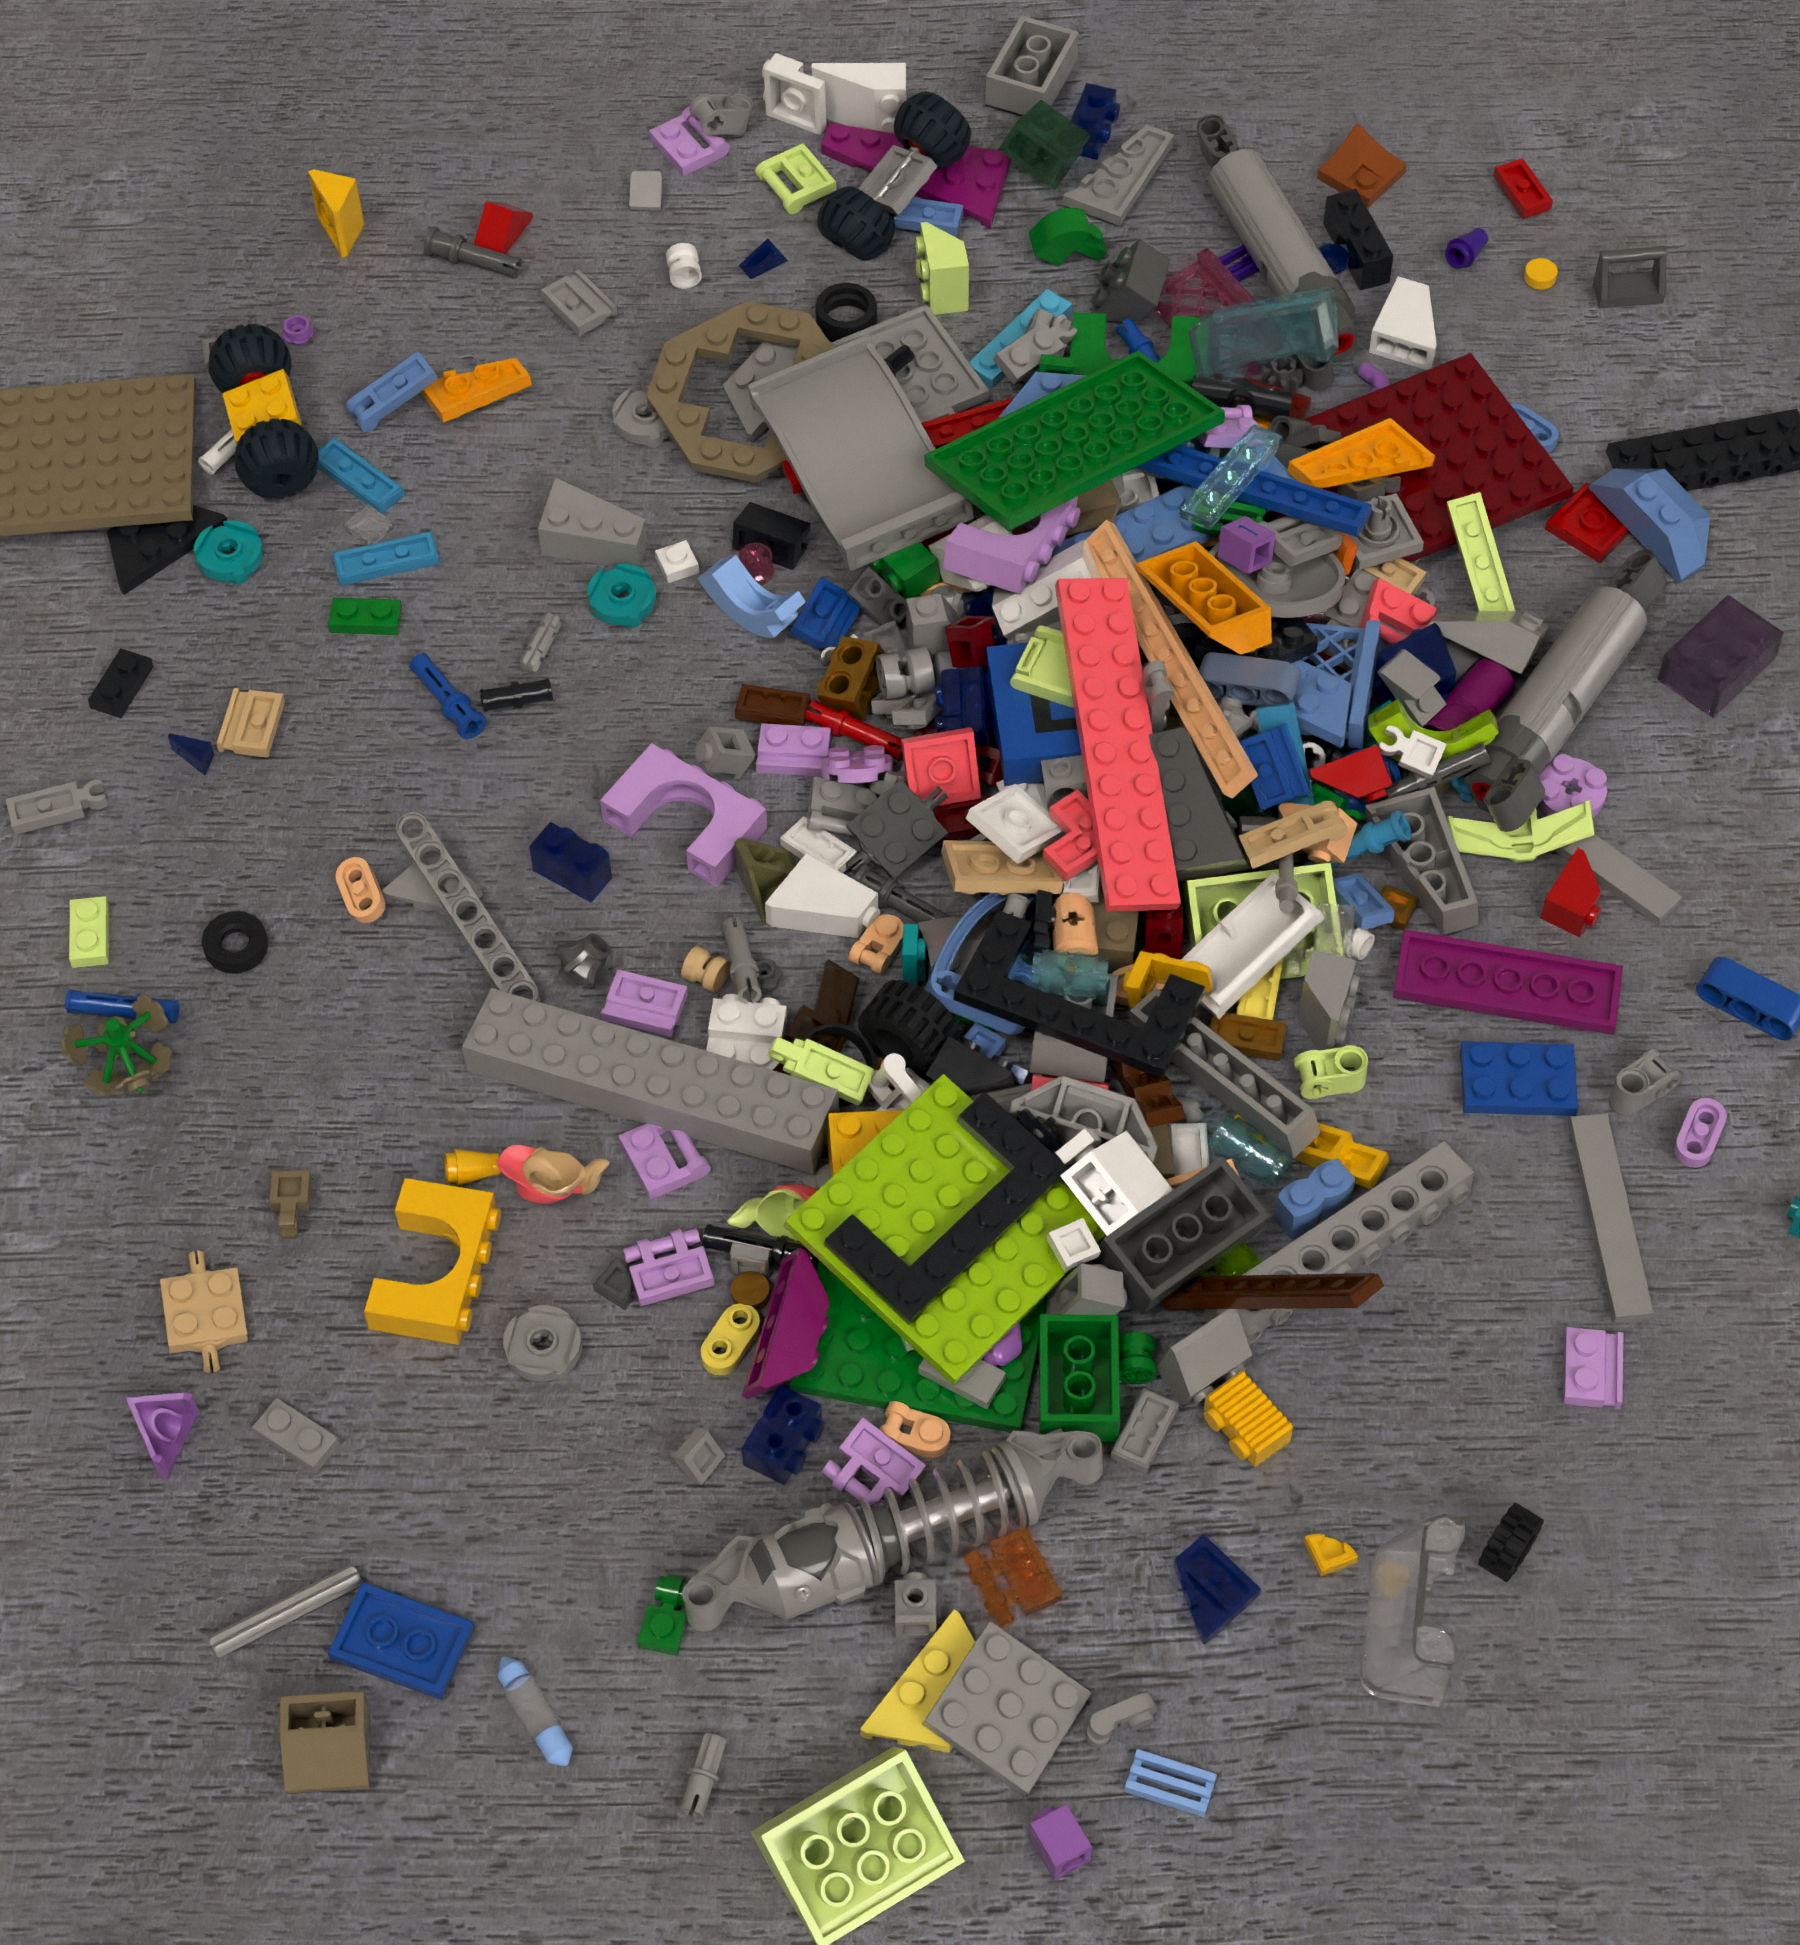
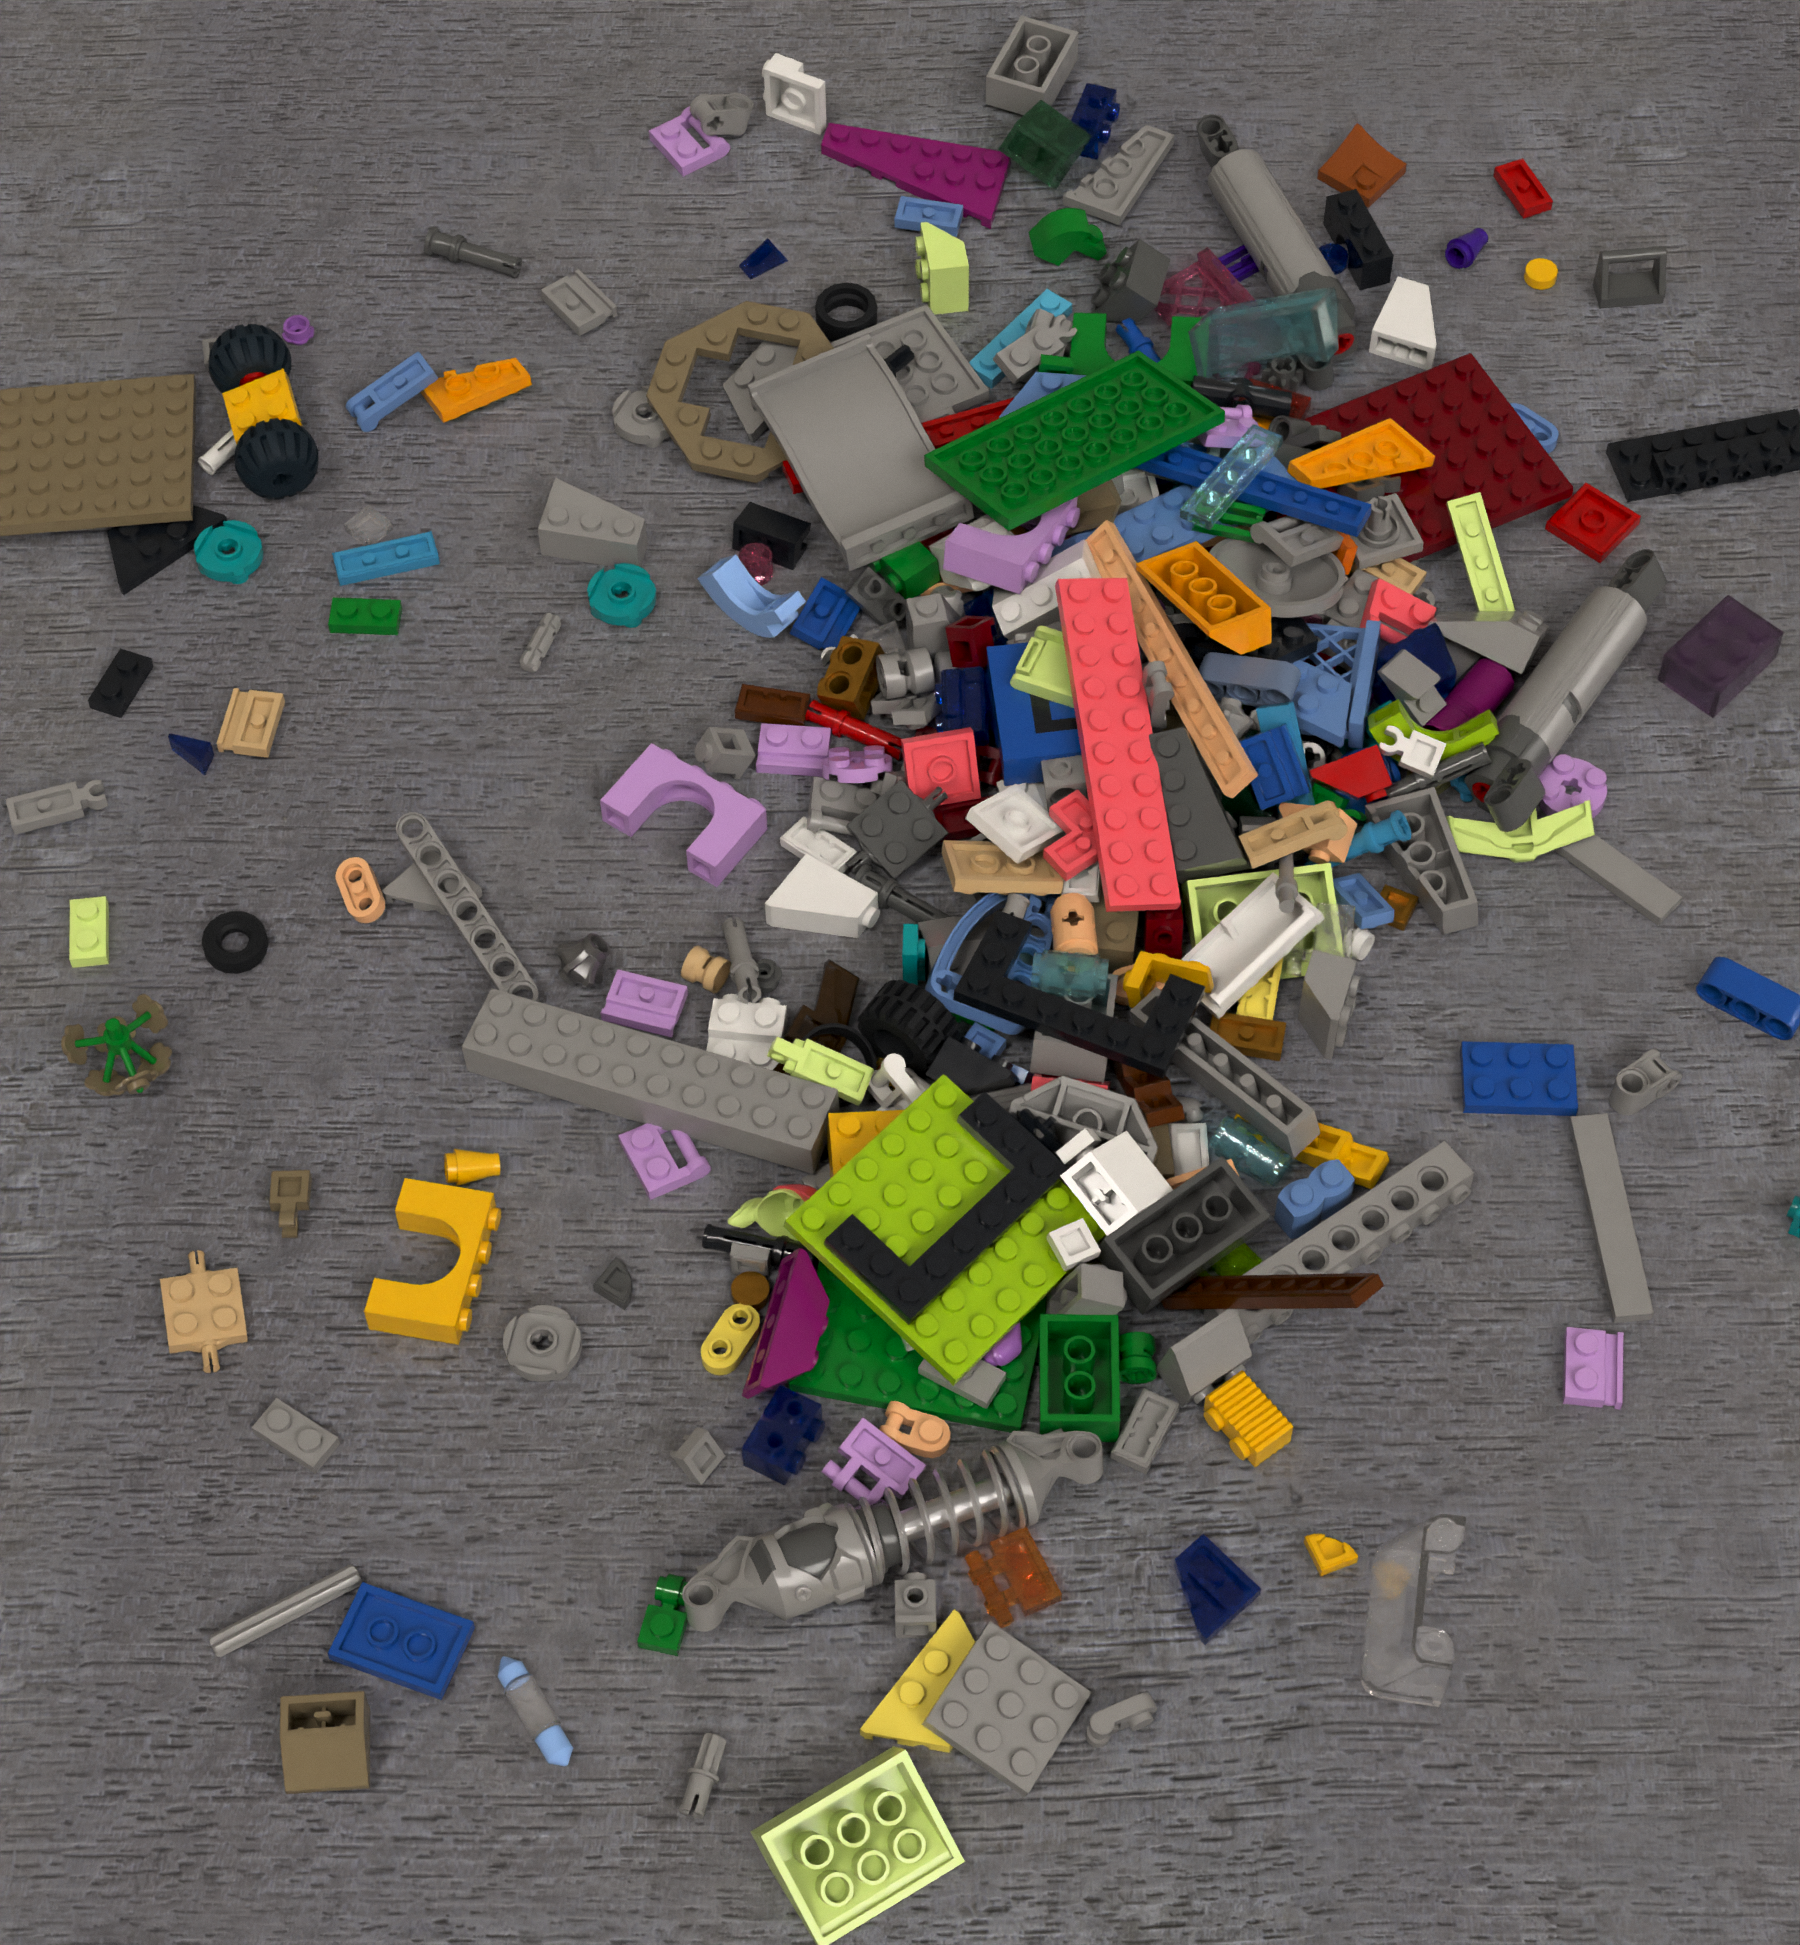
(114, 1005): blue pin -> none
(164, 1425): medium lavender slope -> none
(337, 208): yellow slope -> none
(358, 476): dark azure tile -> none
(464, 713): blue pin -> none
(501, 226): red slope -> none
(516, 695): black pin -> none
(548, 1175): tan hair -> none
(571, 861): clear blue brick -> none
(646, 190): light grey slope -> none
(669, 1275): lavender plate -> none
(677, 561): white plate -> none
(683, 265): white wheel -> none
(761, 870): olive slope -> none
(803, 171): yellowish green plate -> none
(863, 93): white slope -> none
(883, 935): light nougat plate -> none
(933, 139): black plate -> none
(1042, 918): black plate -> none
(1059, 1840): medium lavender brick -> none
(1174, 1768): light blue tile -> none
(1246, 545): medium lavender brick -> none
(1329, 1072): yellowish green piece -> none
(1373, 376): medium lavender arm -> none
(1508, 982): magenta plate -> none
(1510, 1542): black tyre -> none
(1573, 897): red slope -> none
(1658, 516): medium blue wedge -> none
(1700, 1135): lavender plate -> none

